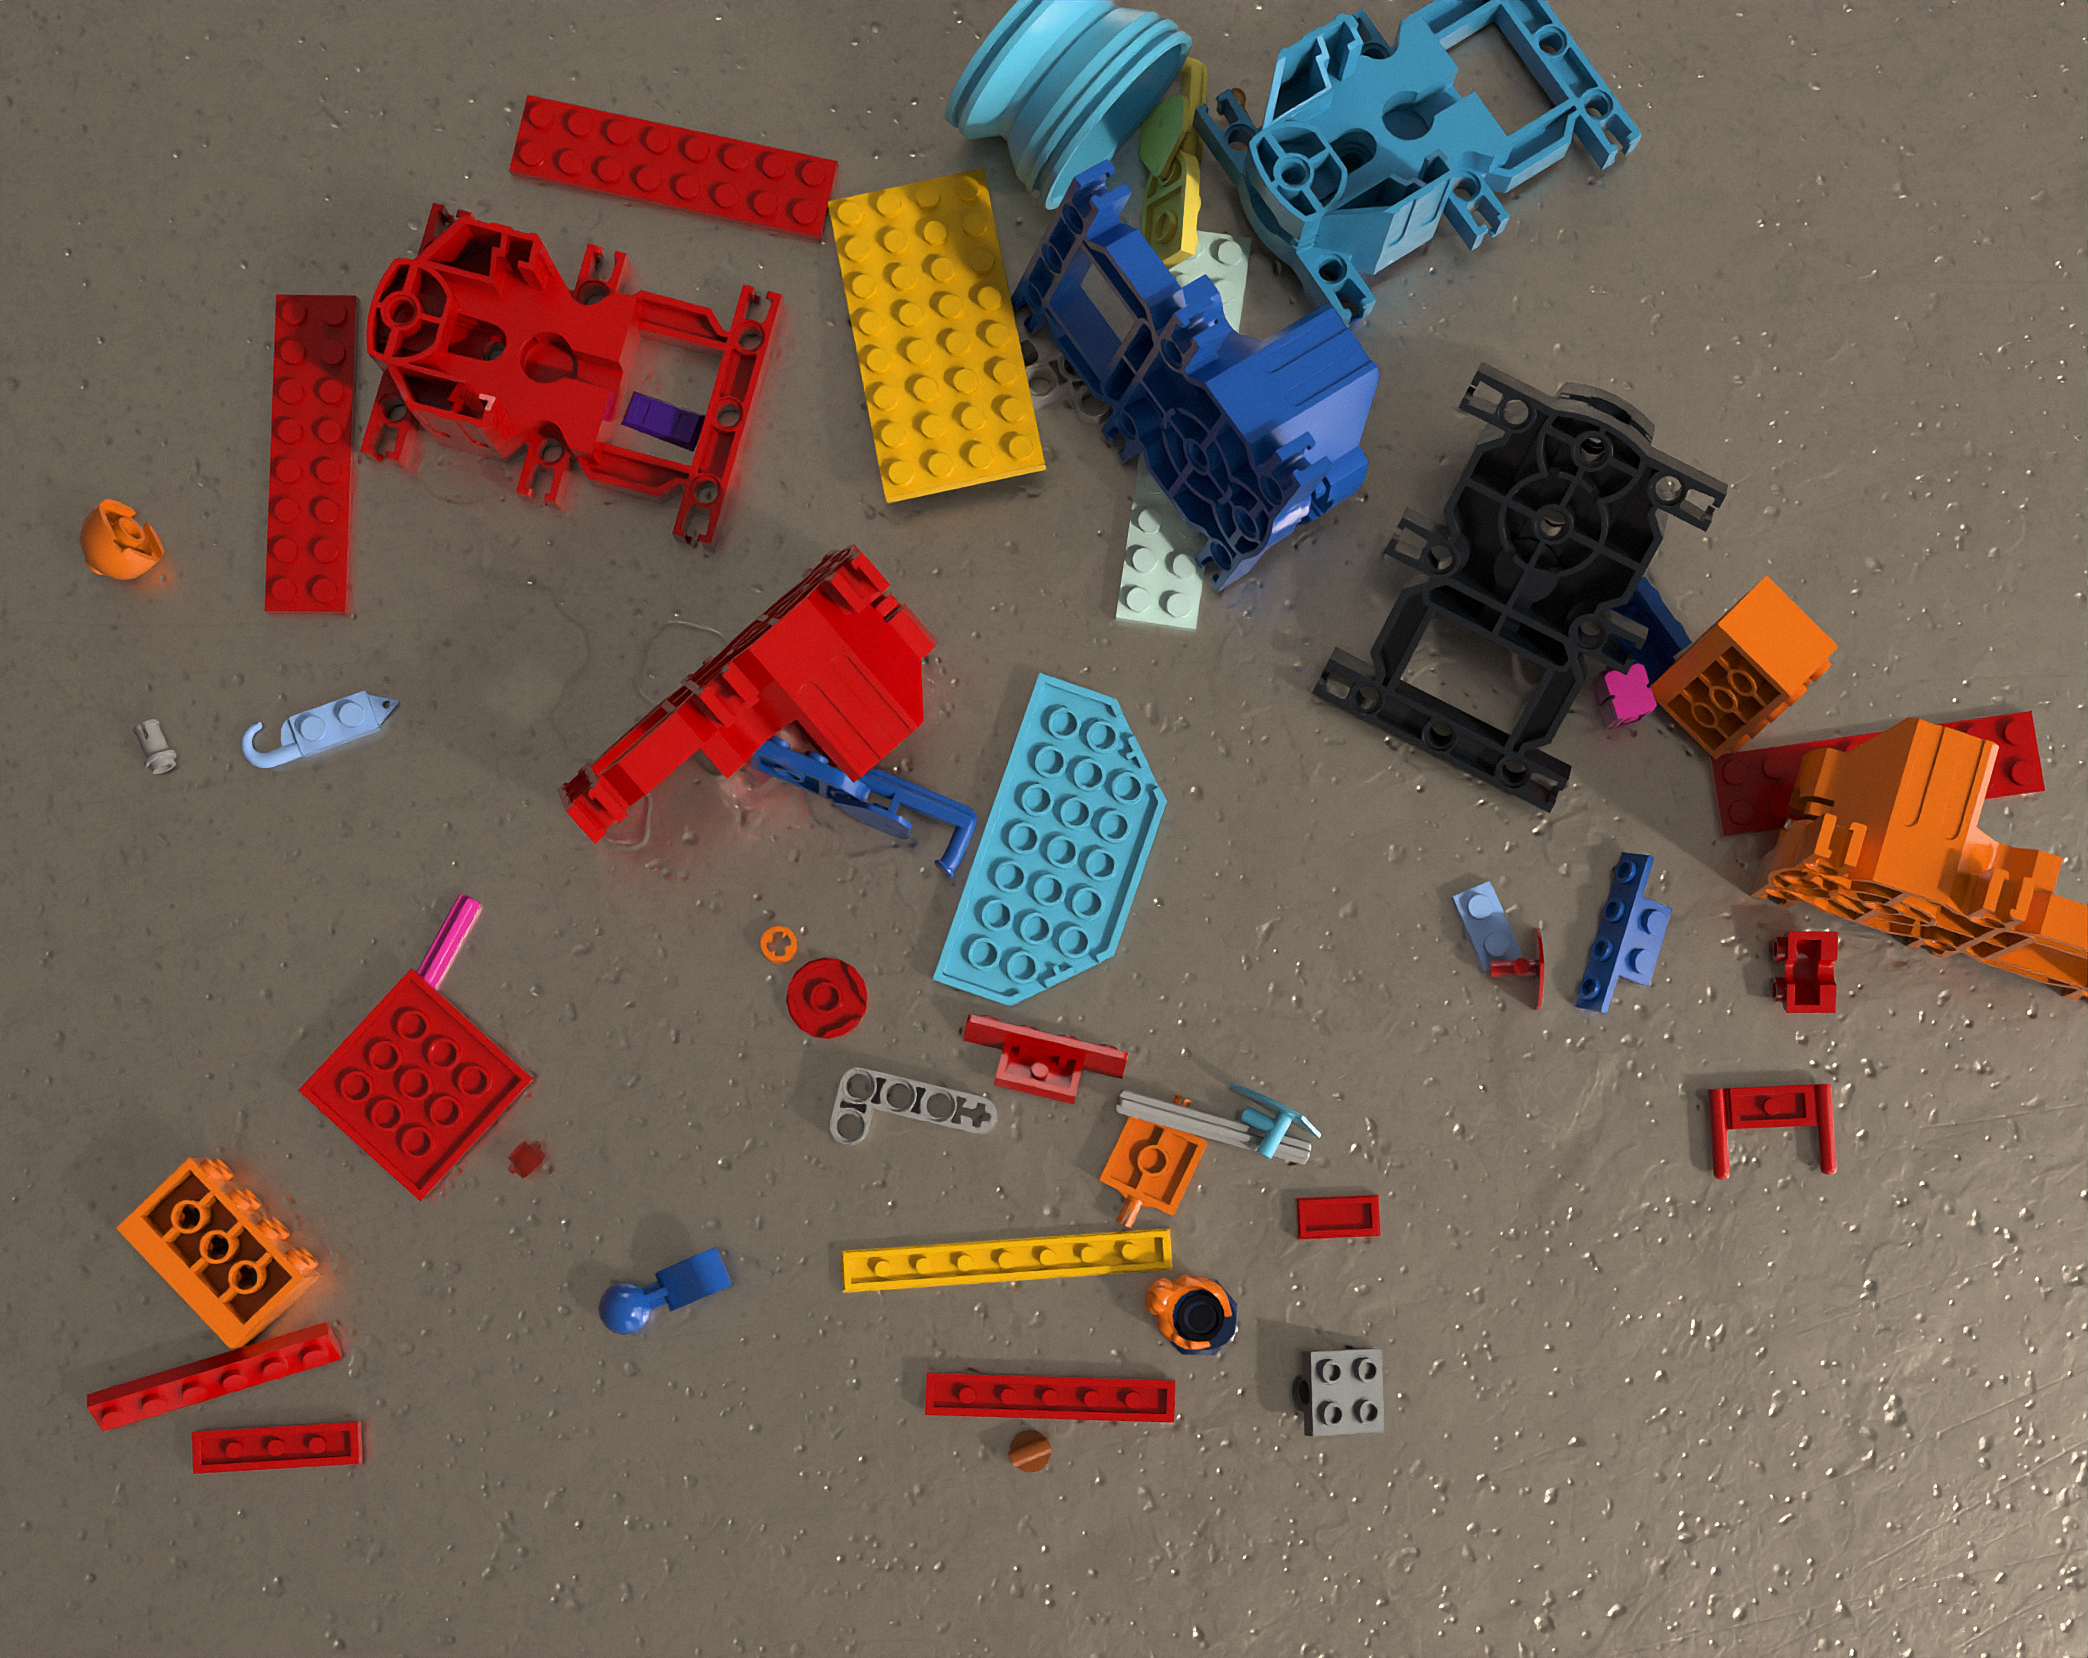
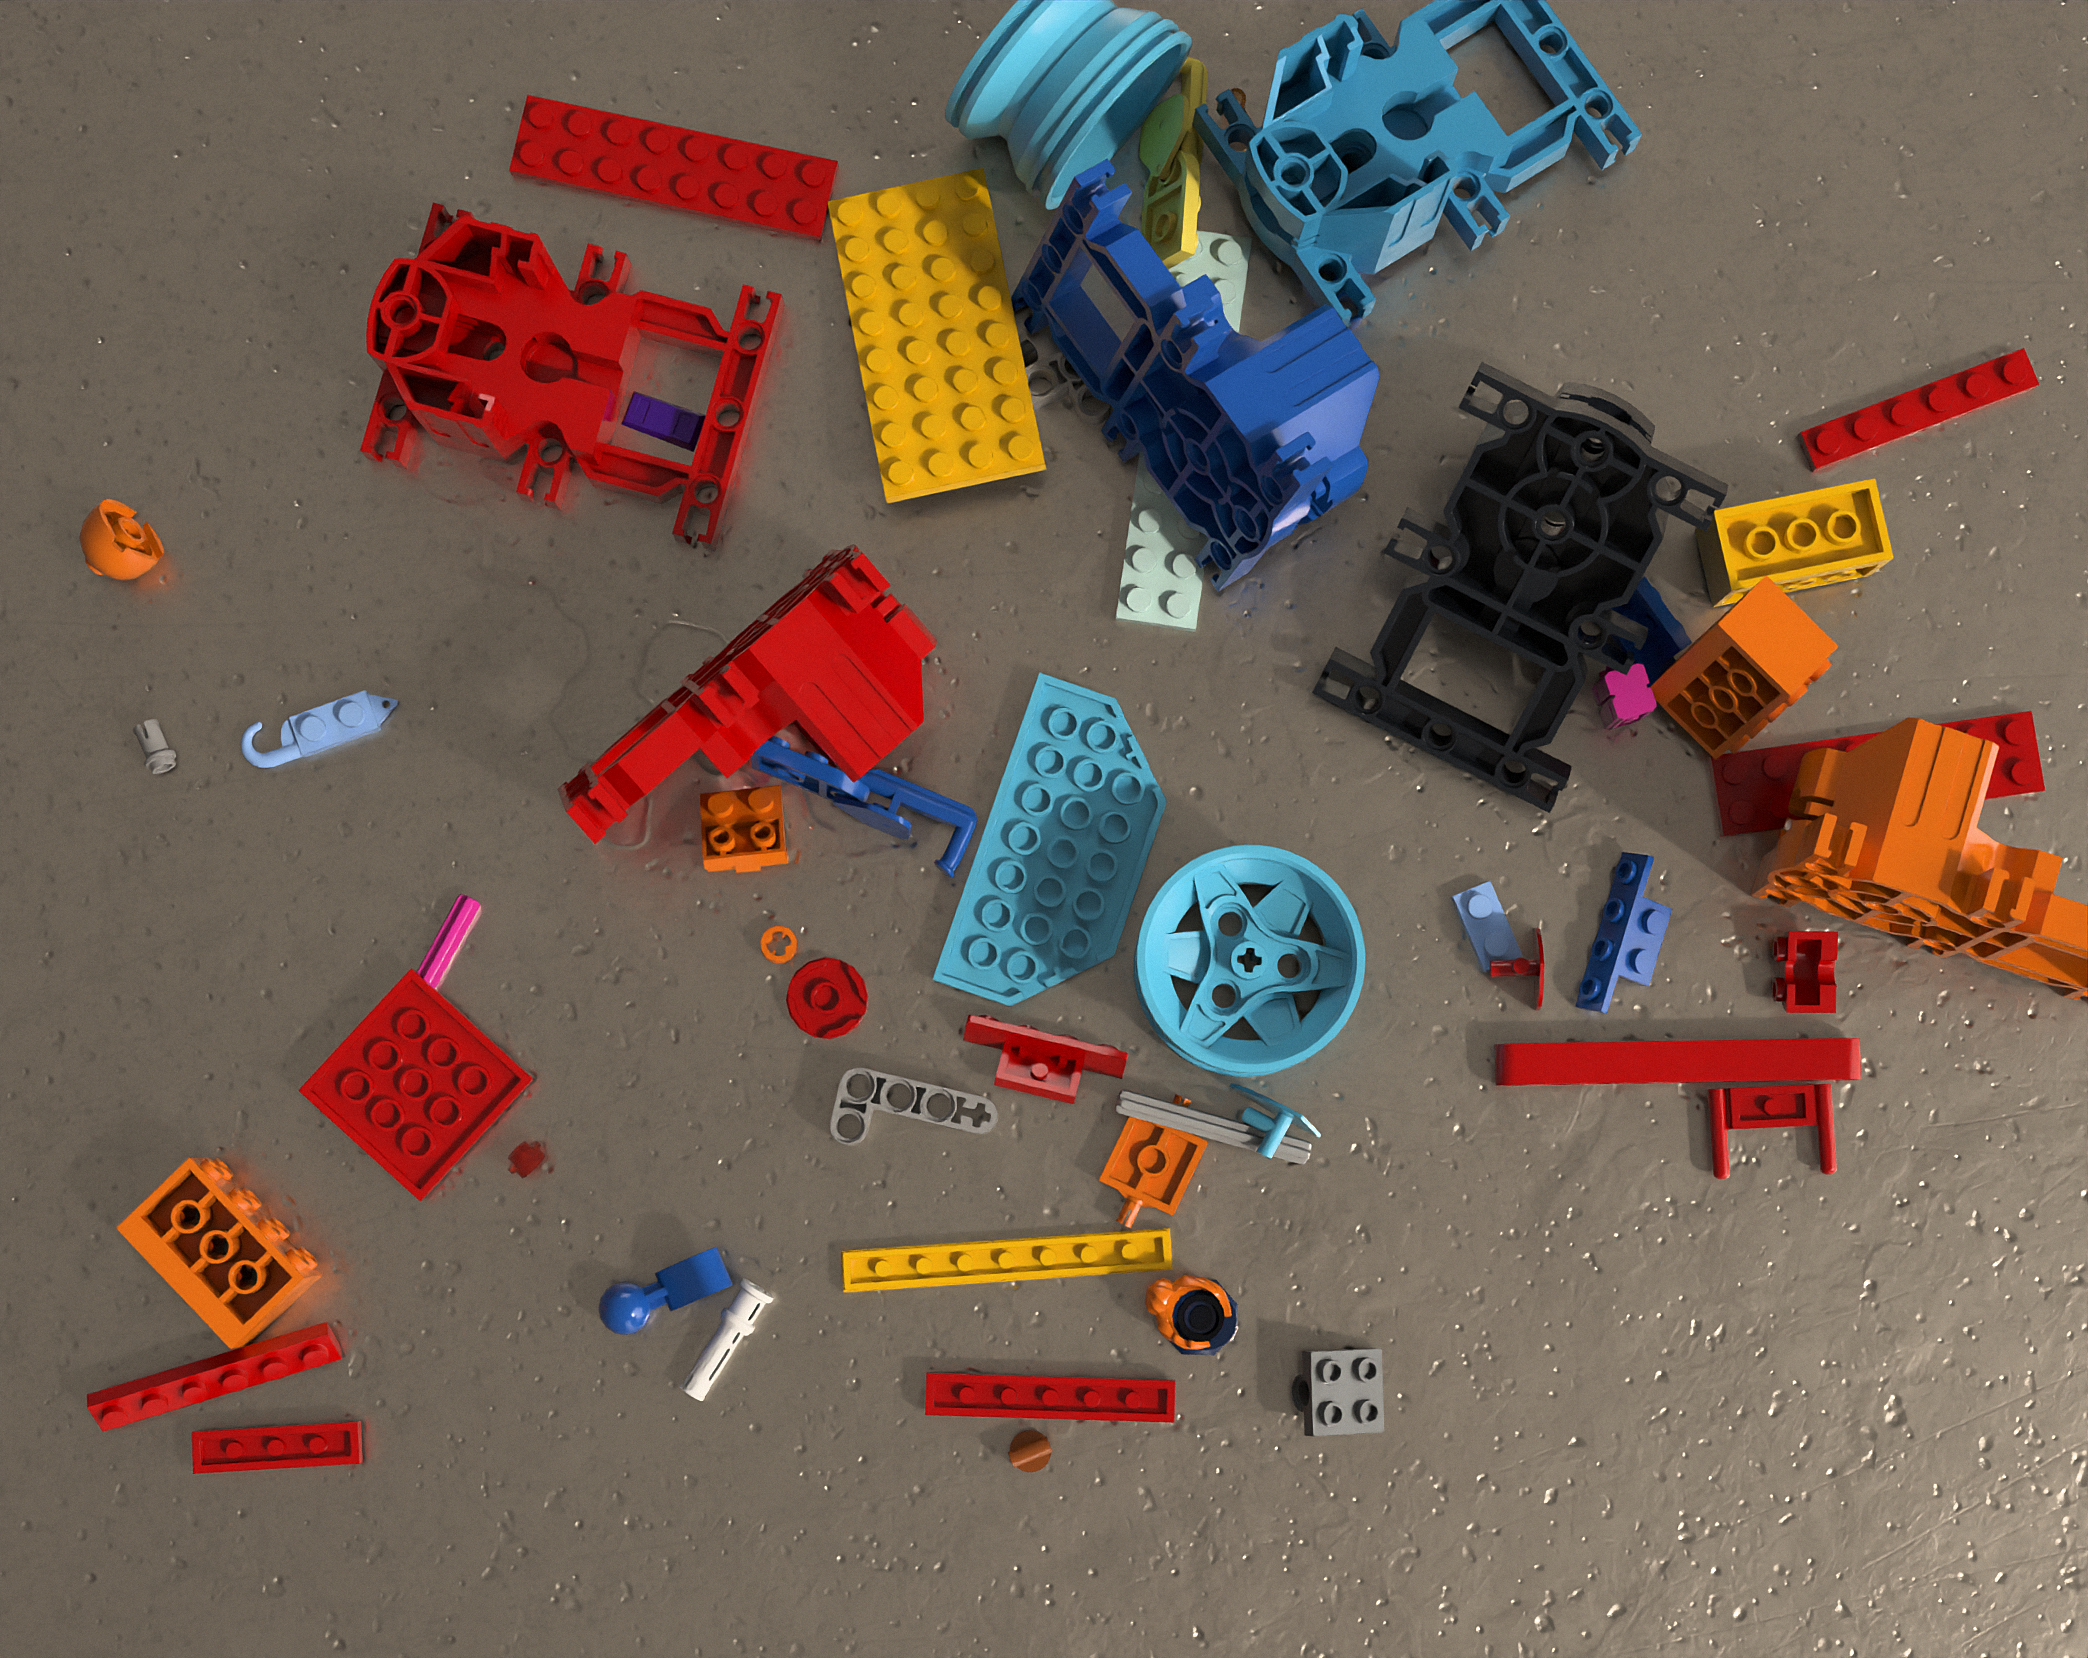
(312, 454): red plate -> none
(735, 1323): none -> white pin
(743, 829): none -> orange plate
(1267, 935): none -> medium azure wheel
(1338, 1217): red tile -> none
(1677, 1061): none -> red beam
(1795, 541): none -> yellow brick
(1918, 409): none -> red plate

